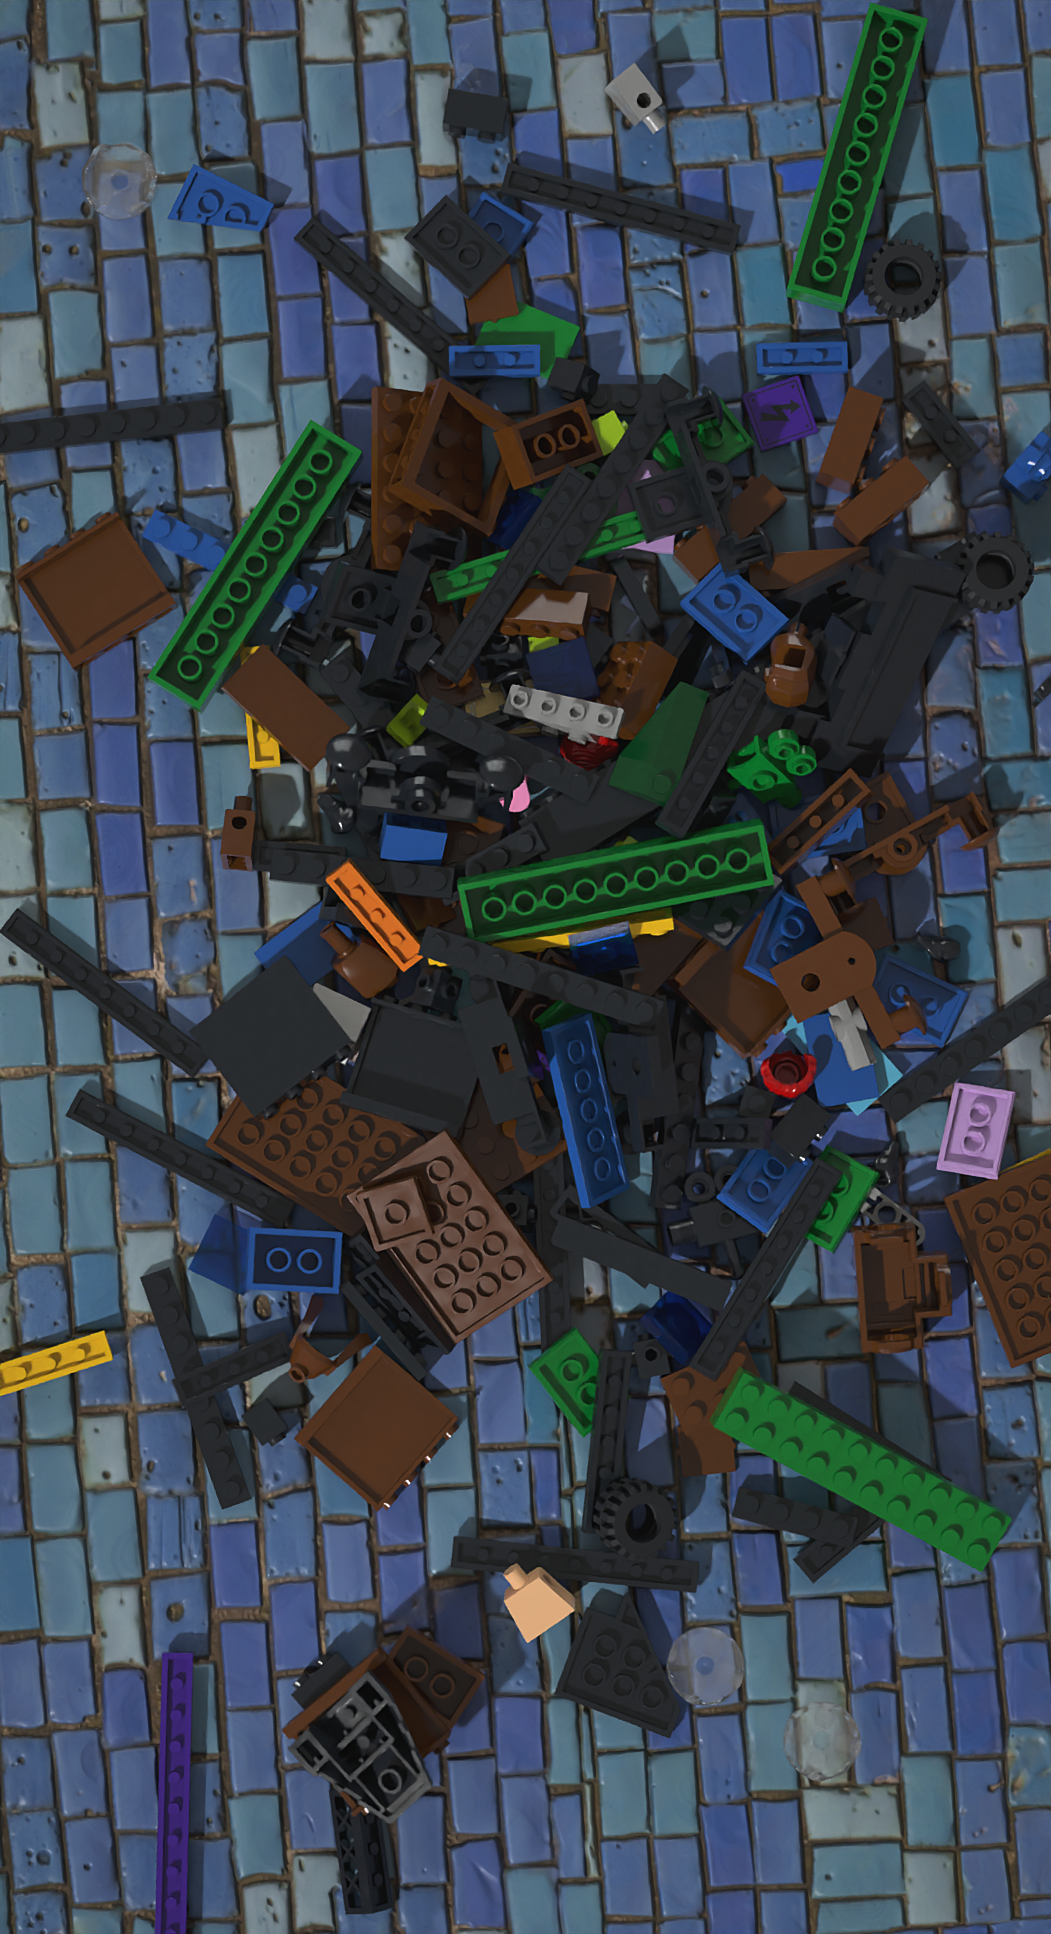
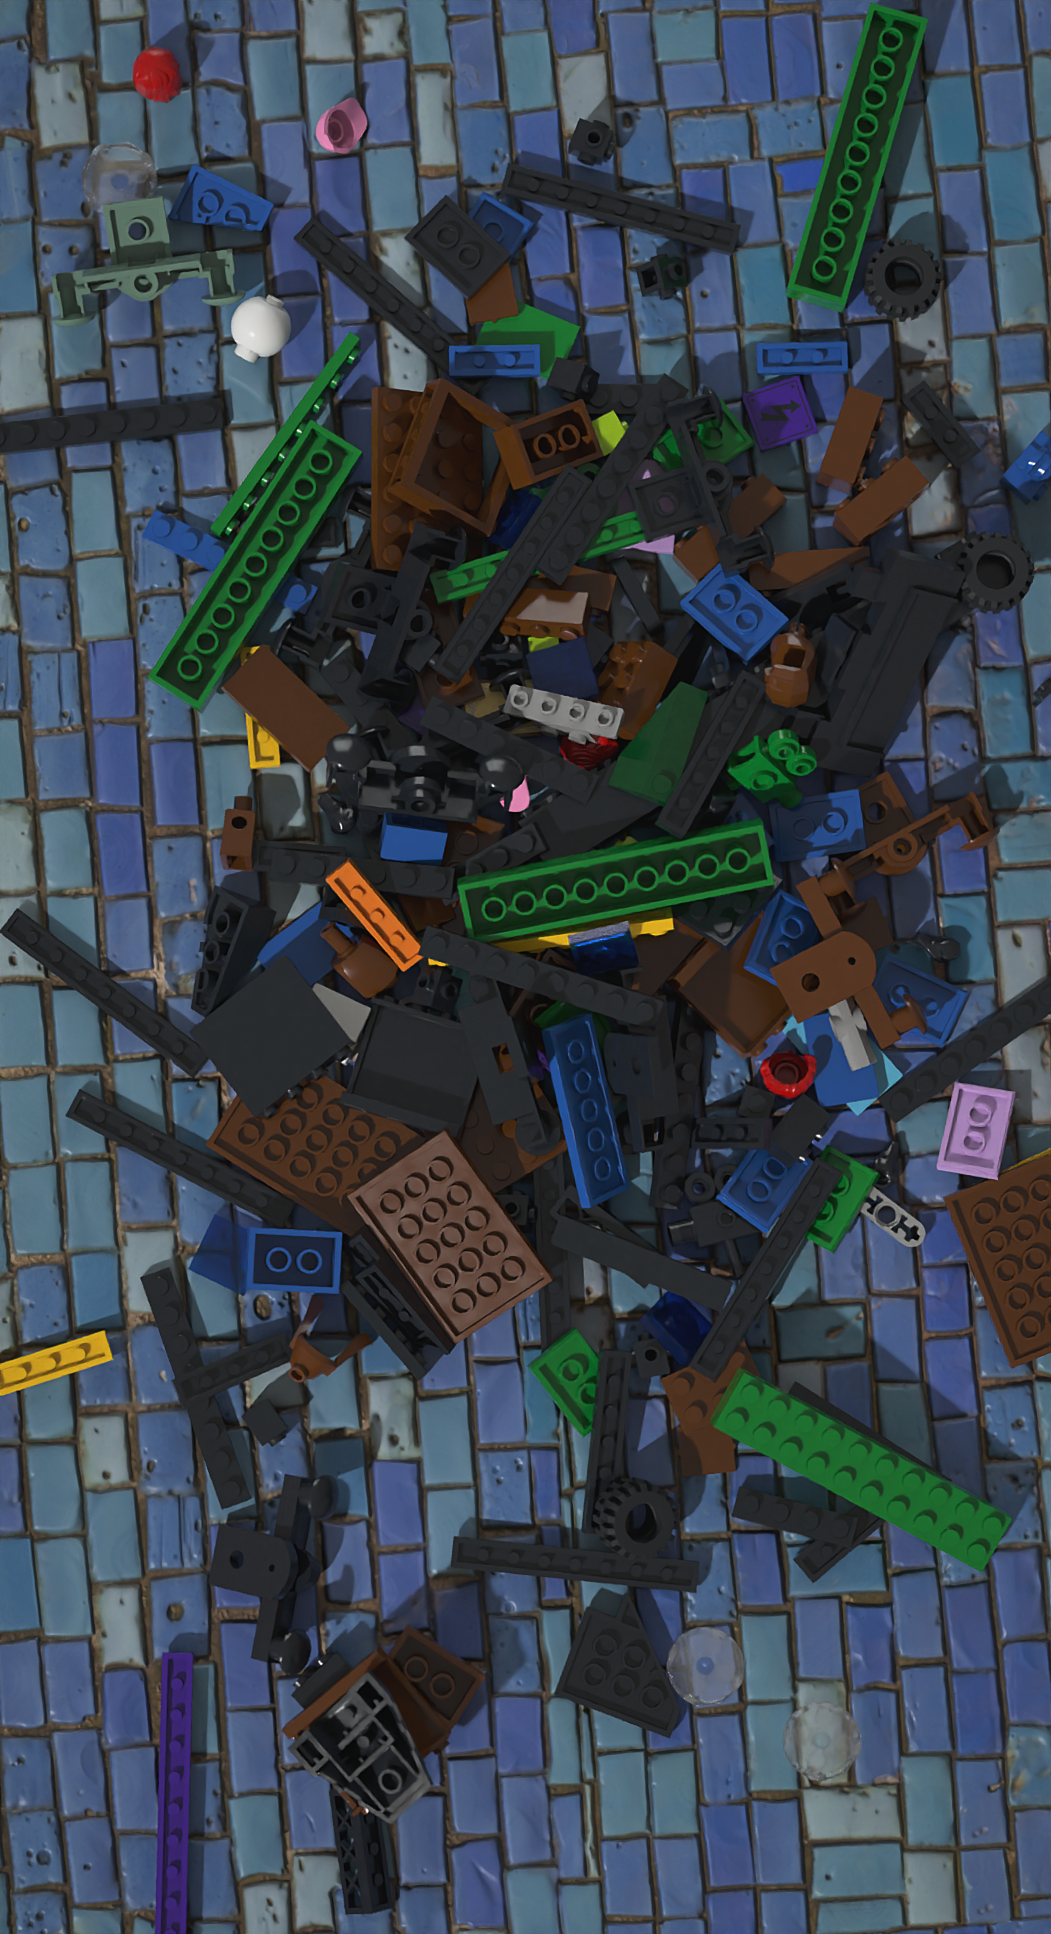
(95, 590): reddish brown panel -> none
(141, 258): none -> sand green piece
(157, 74): none -> red hair
(233, 939): none -> black wedge
(260, 327): none -> white brick
(277, 1567): none -> black piece
(294, 426): none -> green plate
(341, 126): none -> bright pink piece
(378, 1429): reddish brown panel -> none
(395, 1213): reddish brown plate -> none
(405, 725): lime bracket -> none
(475, 116): black brick -> none
(536, 1600): light nougat torso -> none
(582, 142): none -> black brick
(634, 86): light grey torso -> none
(661, 277): none -> black brick
(818, 822): reddish brown brick -> none
(897, 1287): reddish brown piece -> none

